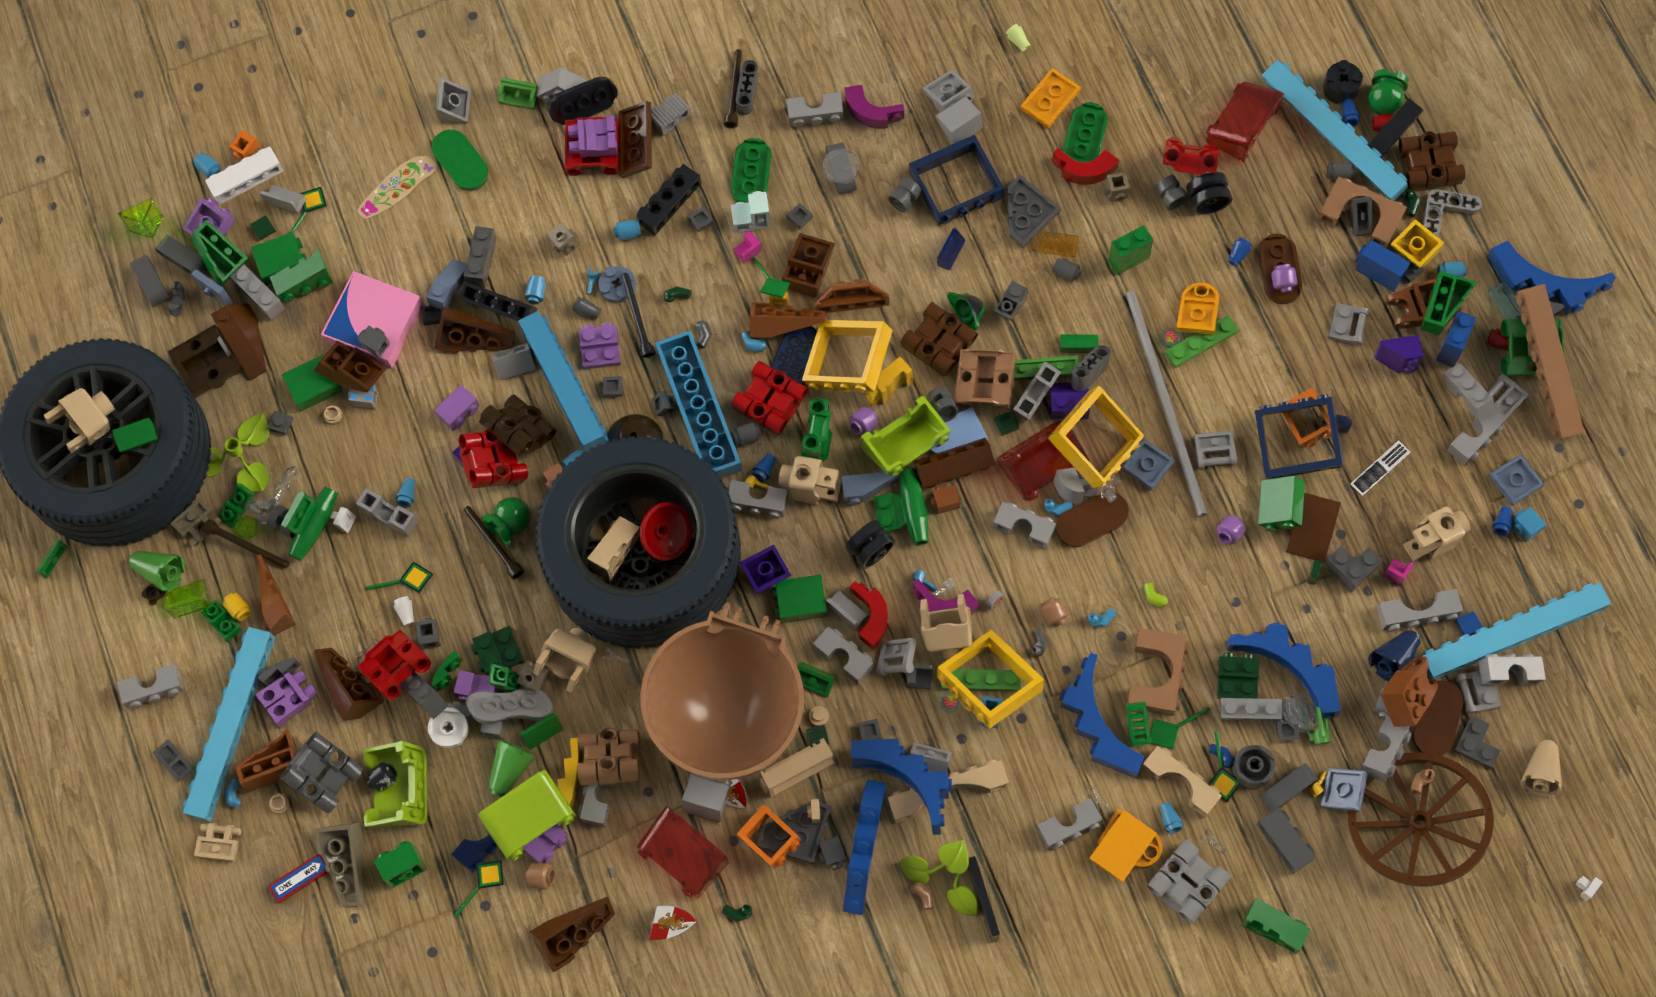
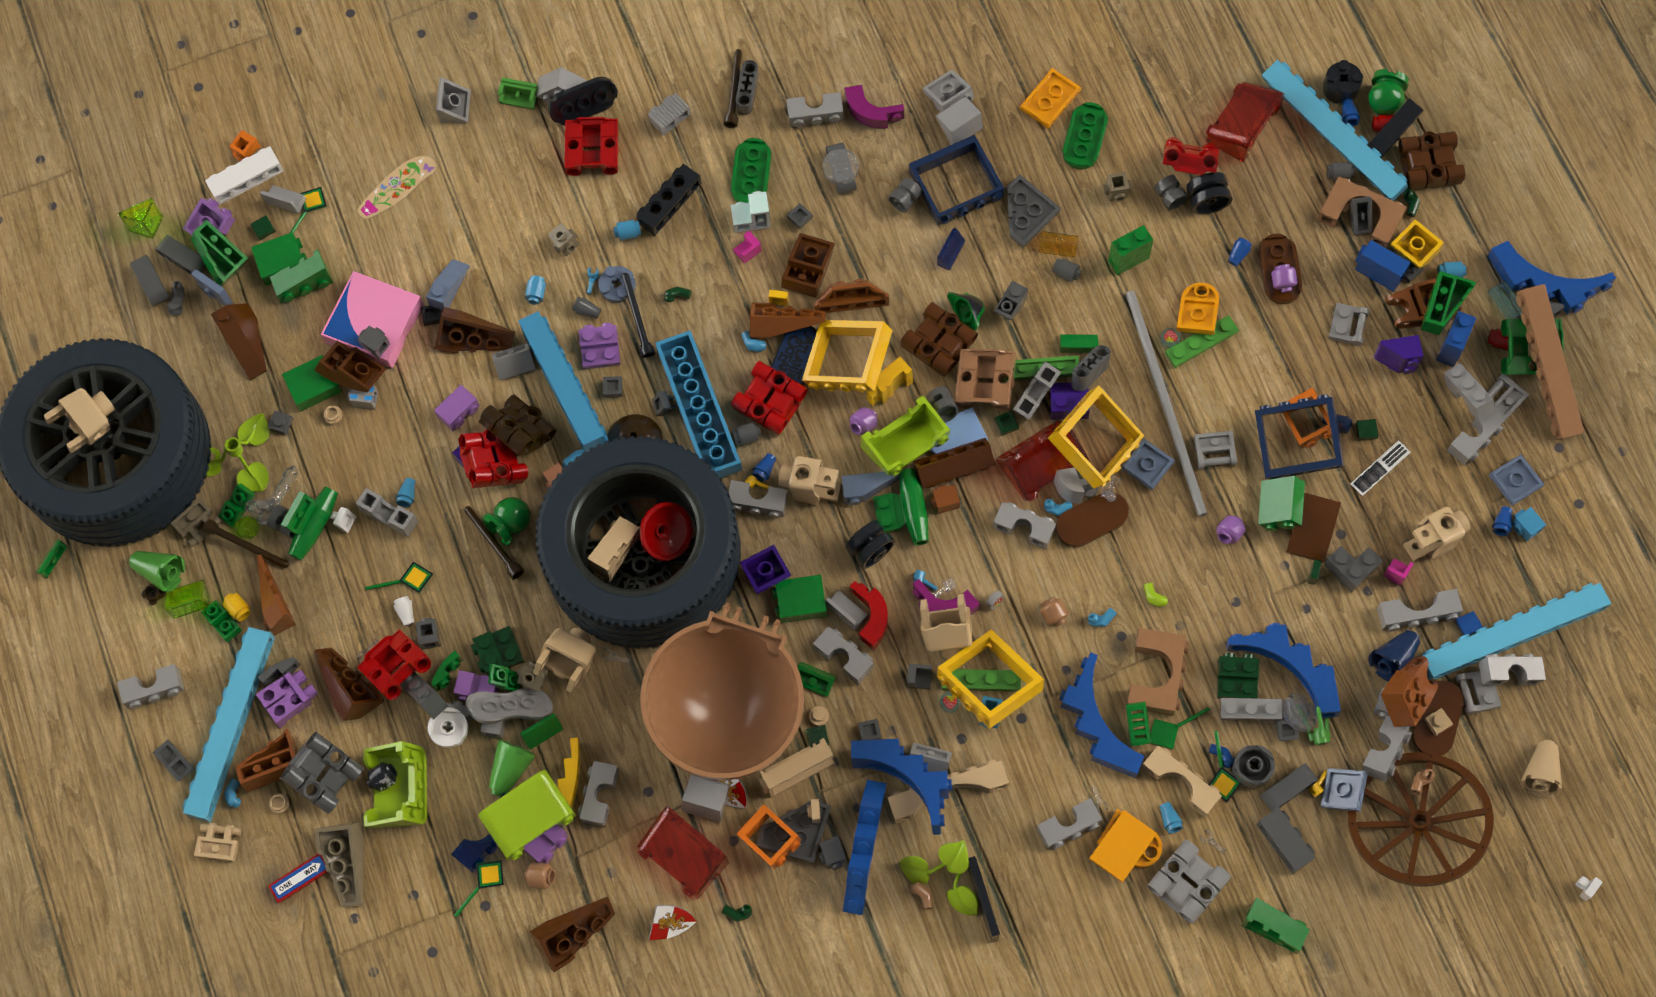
(135, 435): green slope -> none
(193, 369): dark brown piece -> none
(206, 165): dark azure brick -> none
(258, 292): light grey arch -> none
(400, 864): green brick -> none
(460, 160): green tile -> none
(480, 256): dark grey brick -> none
(495, 302): black brick -> none
(594, 137): medium lavender hips -> none
(620, 767): medium nougat piece -> none
(635, 139): reddish brown tile -> none
(701, 219): dark grey plate -> none
(704, 329): dark grey arm -> none
(772, 286): green piece -> none
(818, 441): green piece -> none
(894, 651): light grey plate -> none
(1018, 37): yellowish green cone -> none
(1040, 644): dark grey arm -> none
(1085, 172): red arch -> none
(1367, 429): none -> dark green tile
(1438, 722): none -> tan plate
(1439, 206): light grey beam -> none
(1473, 747): dark grey plate -> none

